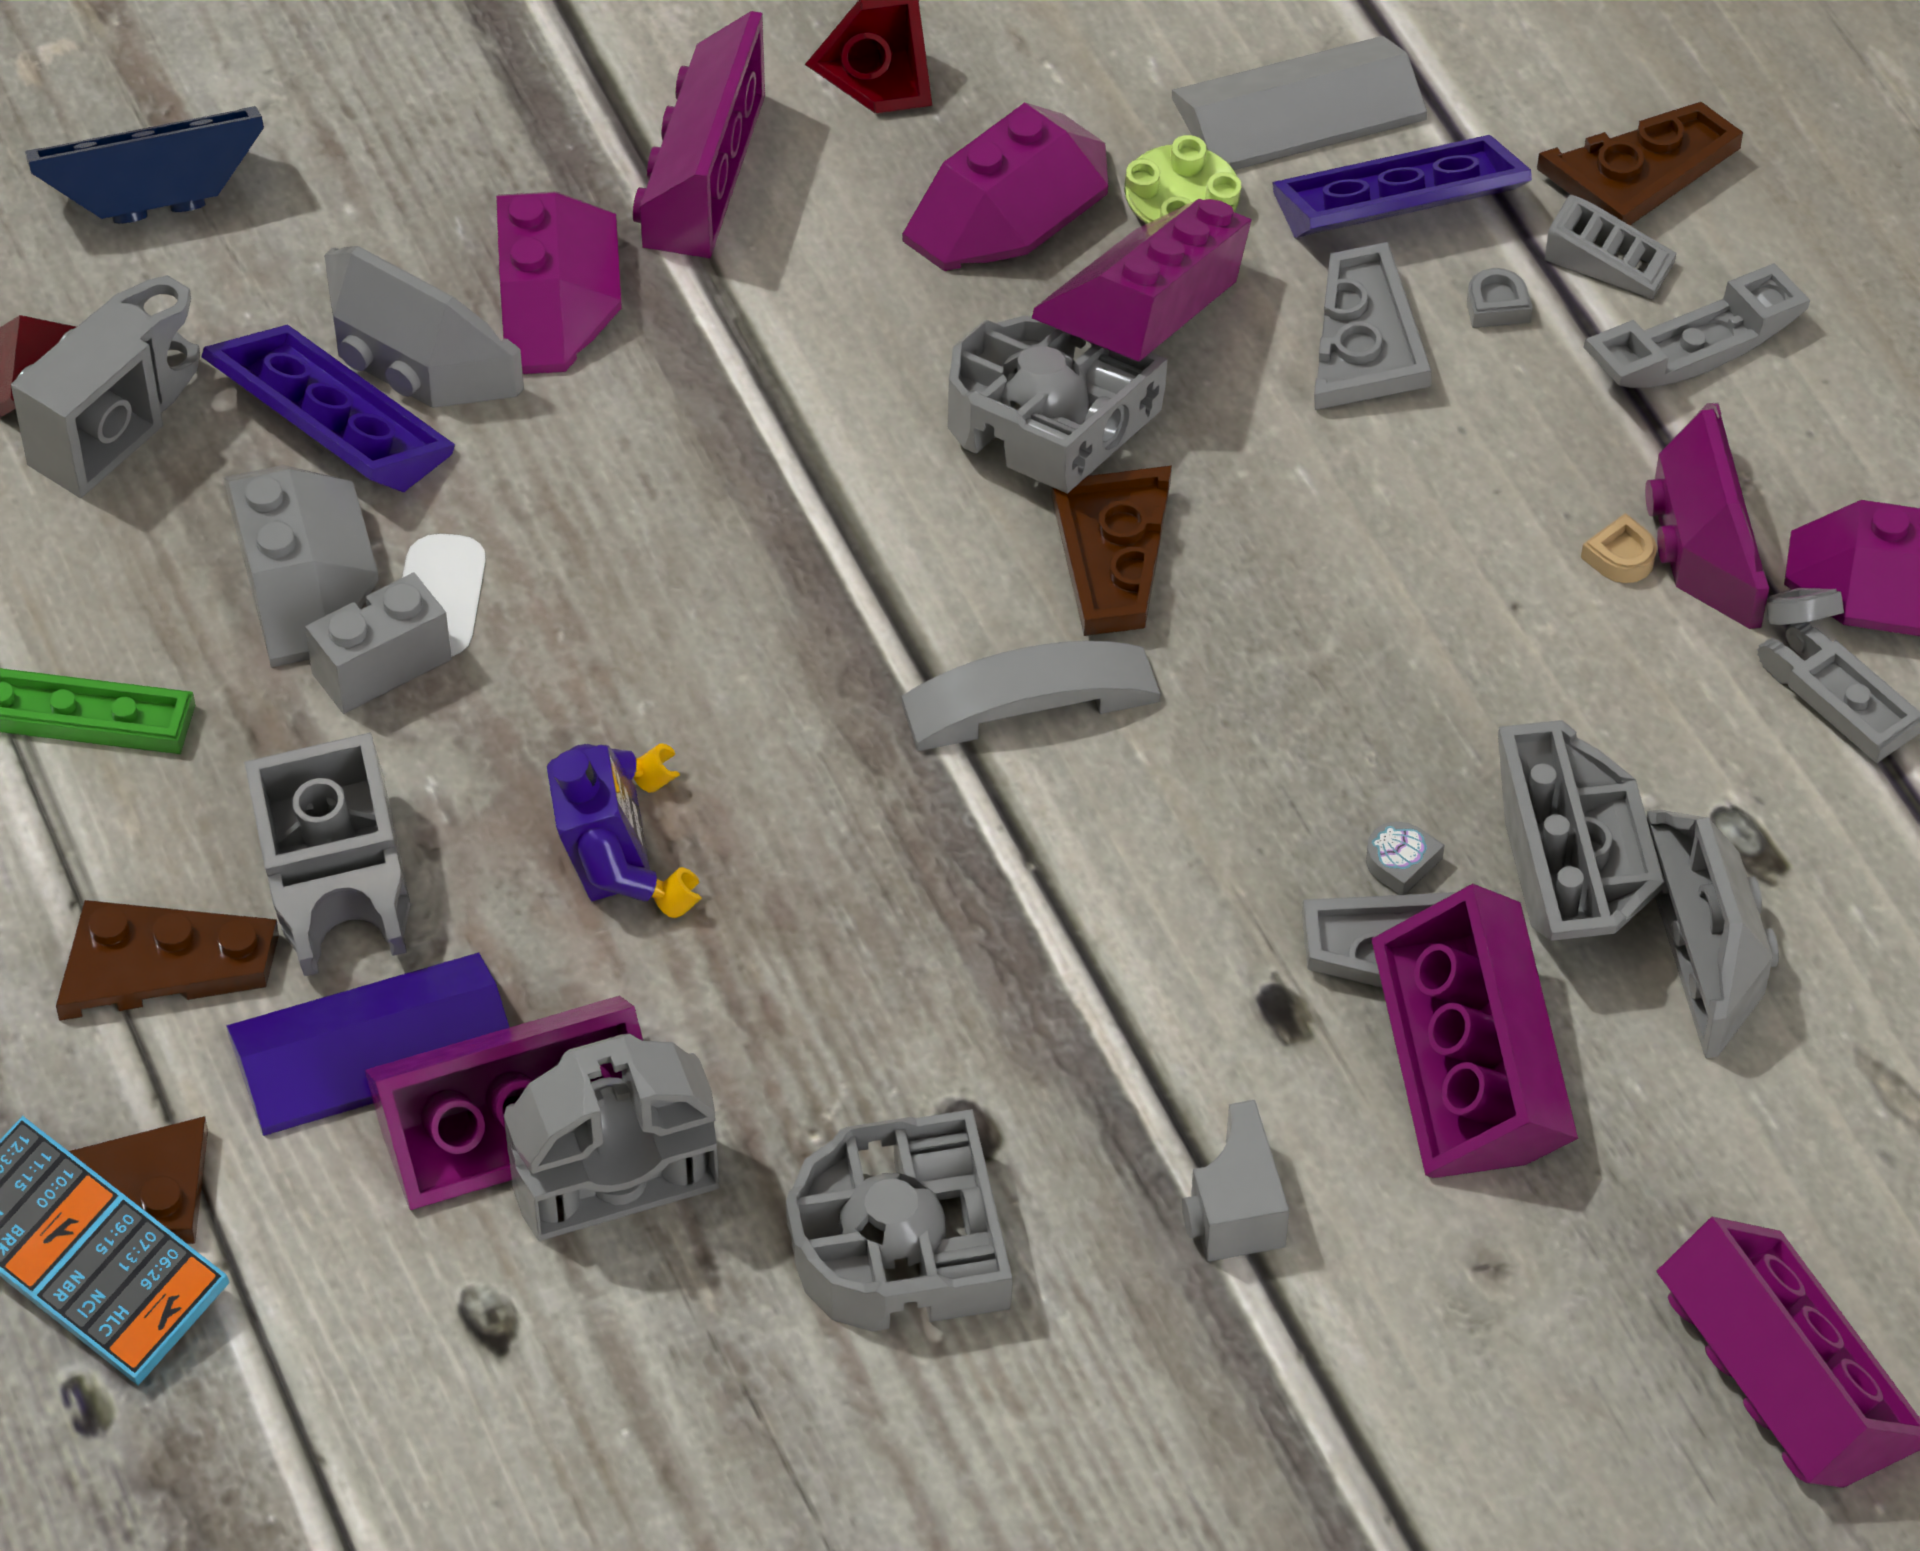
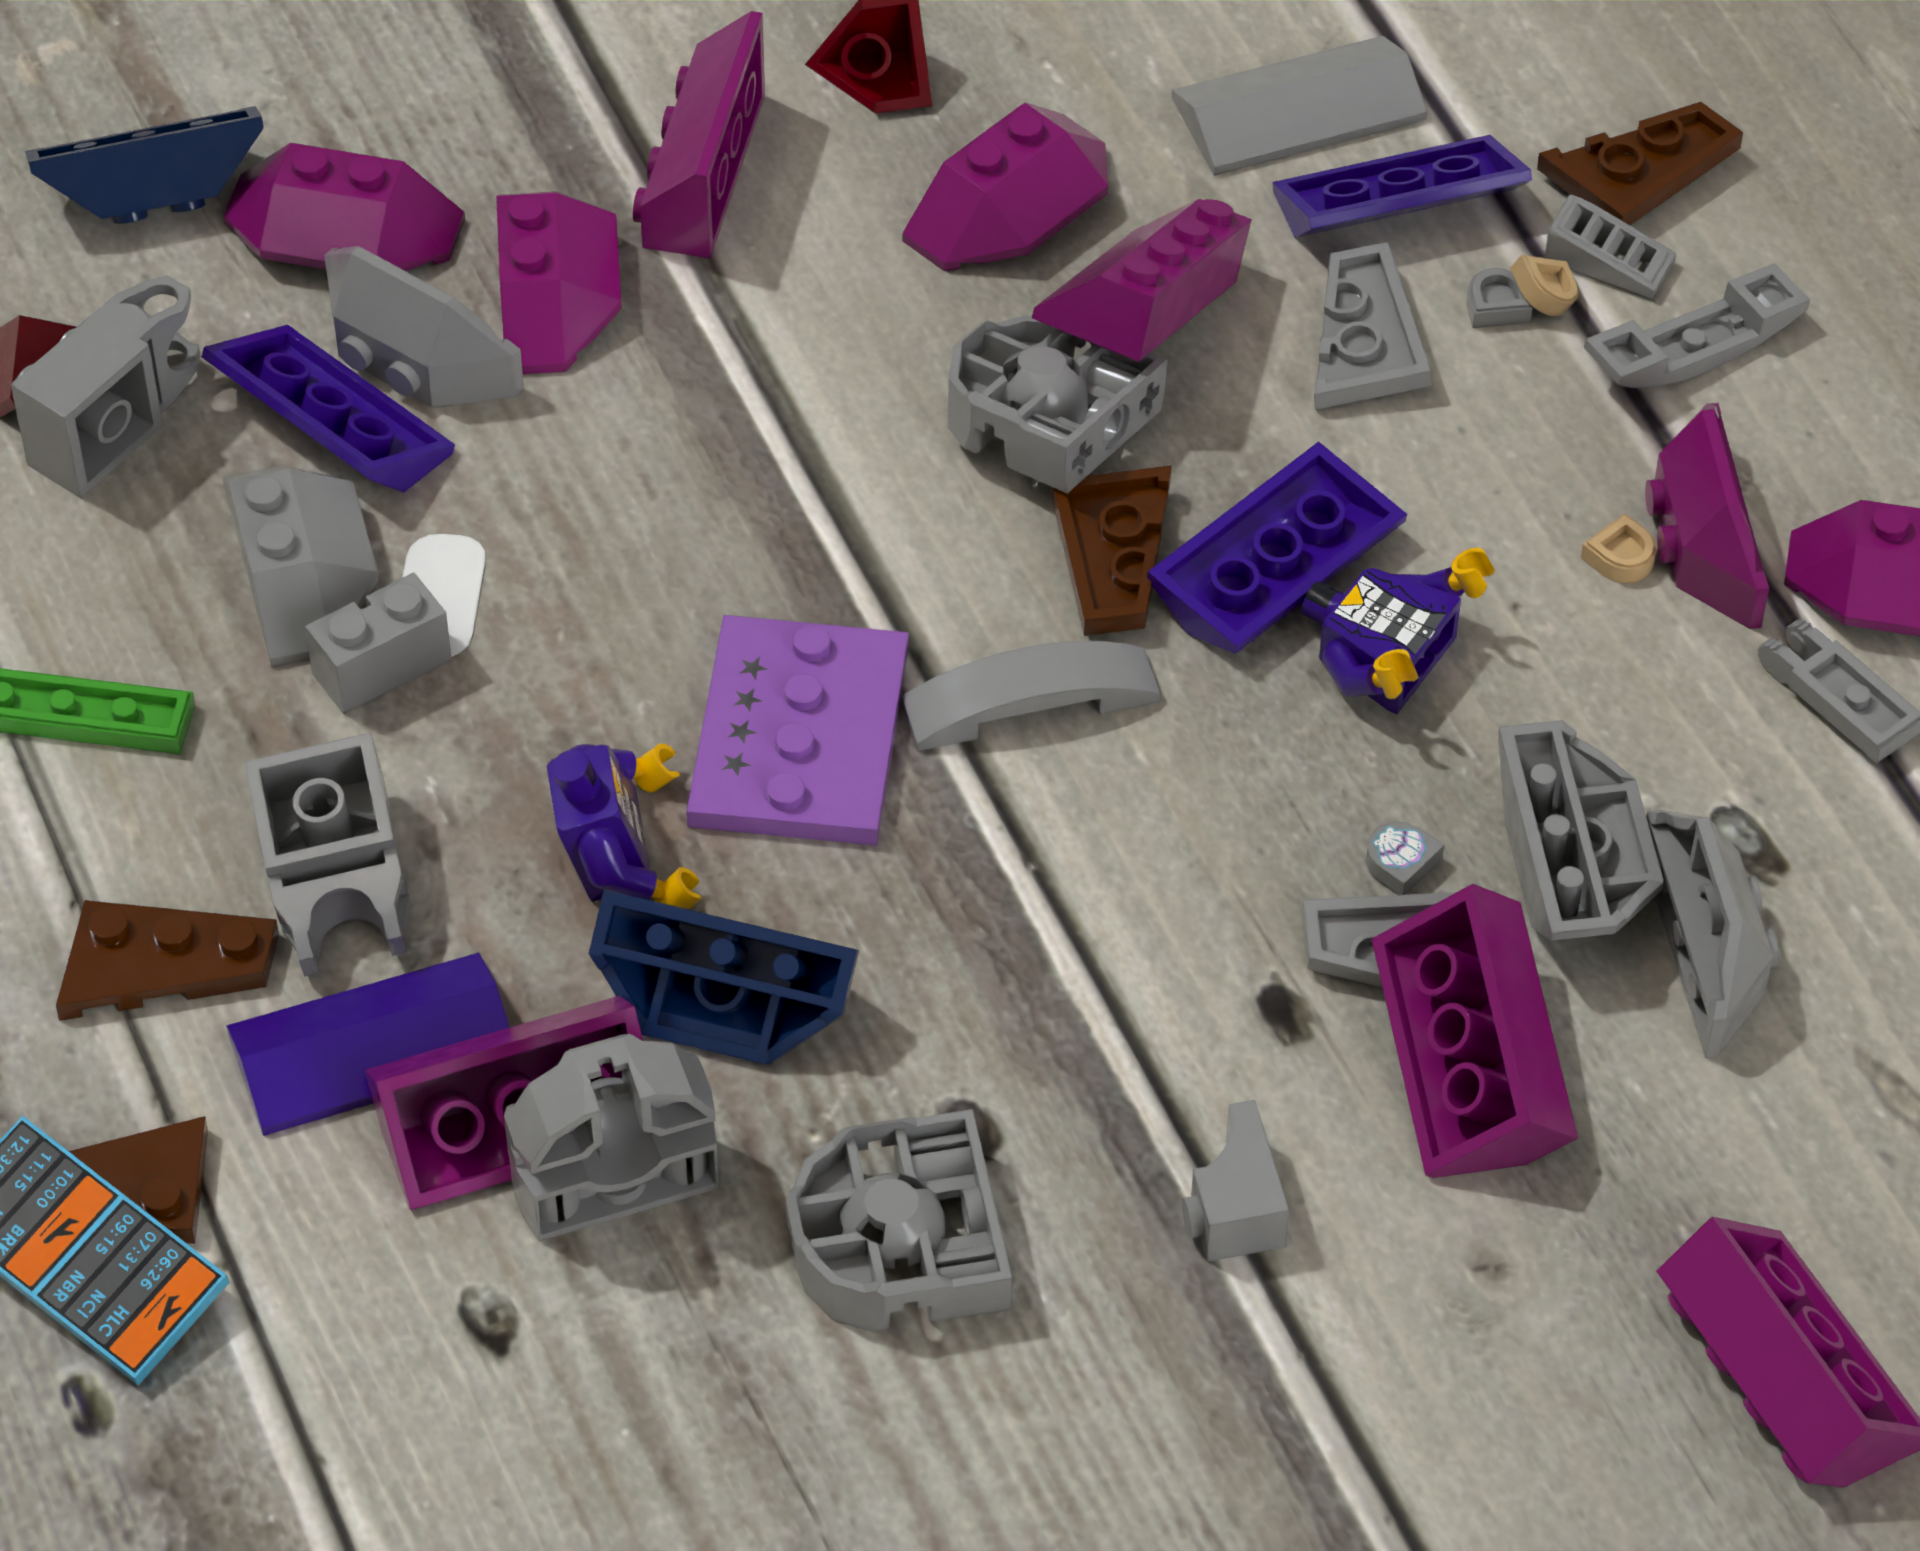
(326, 198): none -> magenta wedge
(719, 978): none -> dark blue wedge
(798, 730): none -> medium lavender plate
(1177, 176): yellowish green dish -> none
(1272, 549): none -> dark purple slope
(1393, 626): none -> torso
(1545, 284): none -> tan tile
(1803, 605): light grey tile -> none

